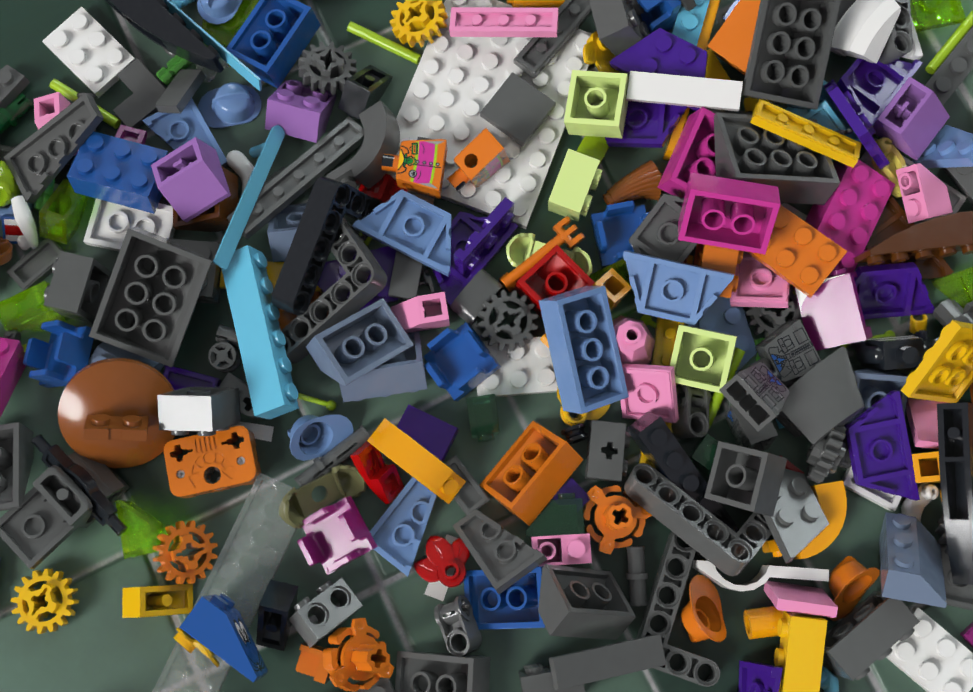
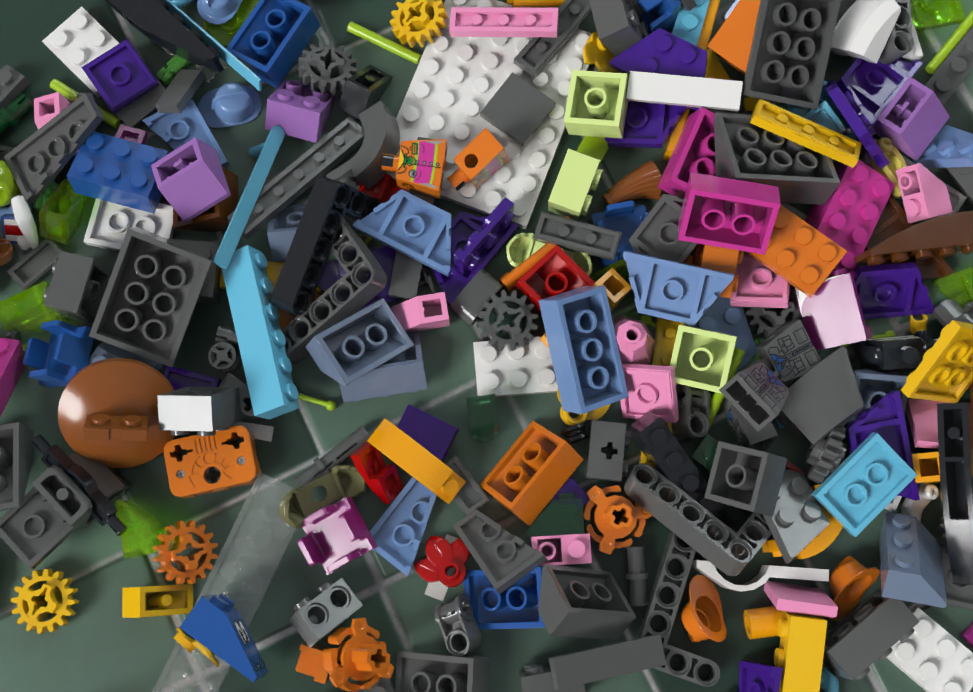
(120, 76): none -> dark purple tile
(240, 165): white arm -> none
(274, 614): black slope -> none
(316, 435): medium blue piece -> none
(459, 360): blue panel -> none
(577, 236): none -> dark grey tile
(864, 484): none -> medium azure plate

